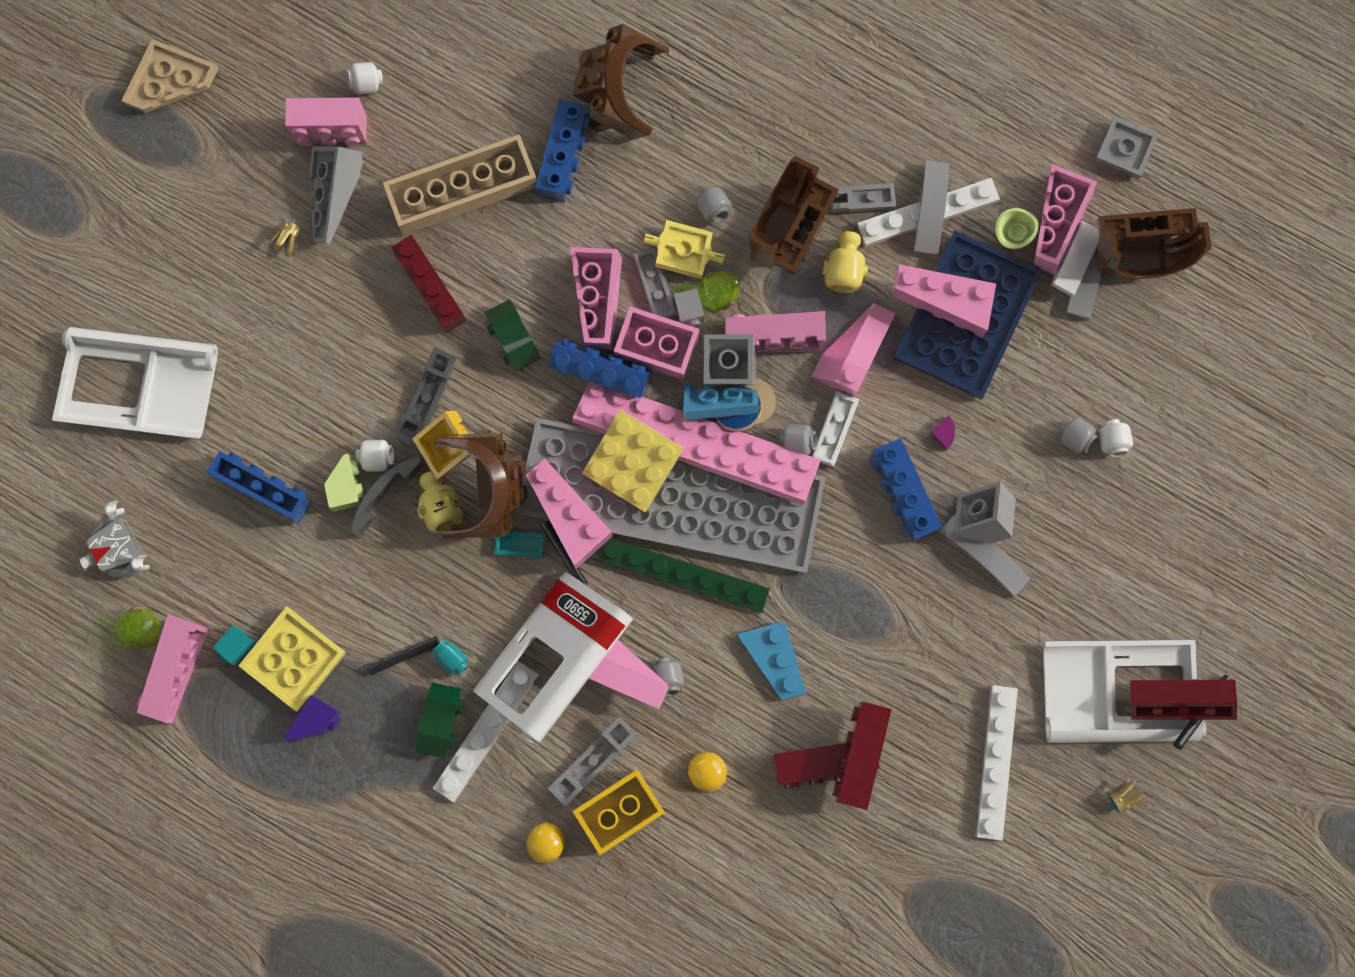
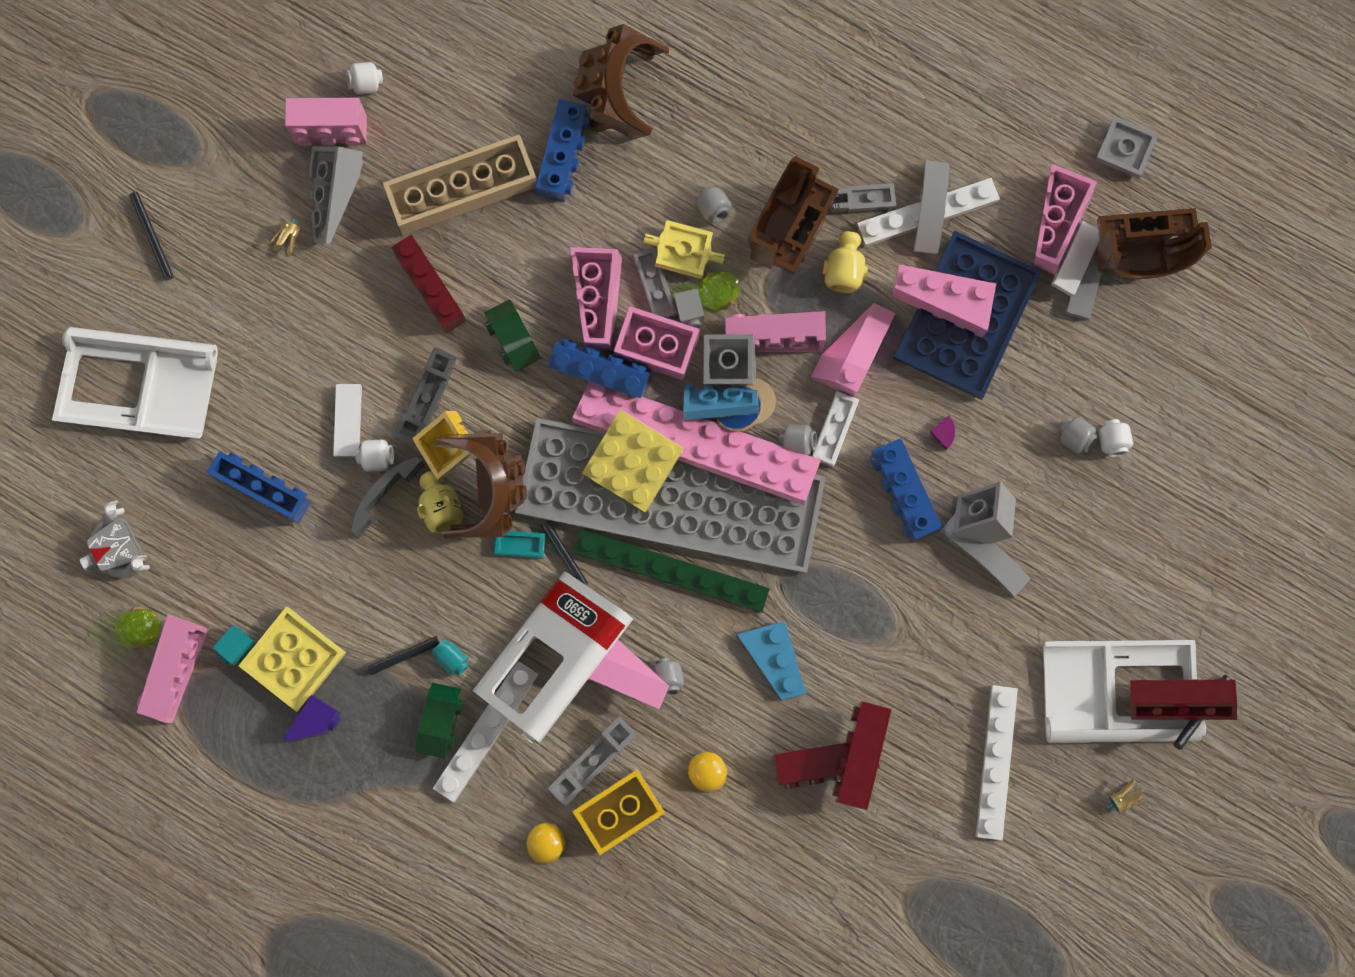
(151, 236): none -> black bar
(167, 77): tan plate -> none
(342, 485): yellowish green slope -> none
(347, 420): none -> white tile
(570, 516): bright pink wedge -> none
(1016, 228): yellowish green helmet -> none

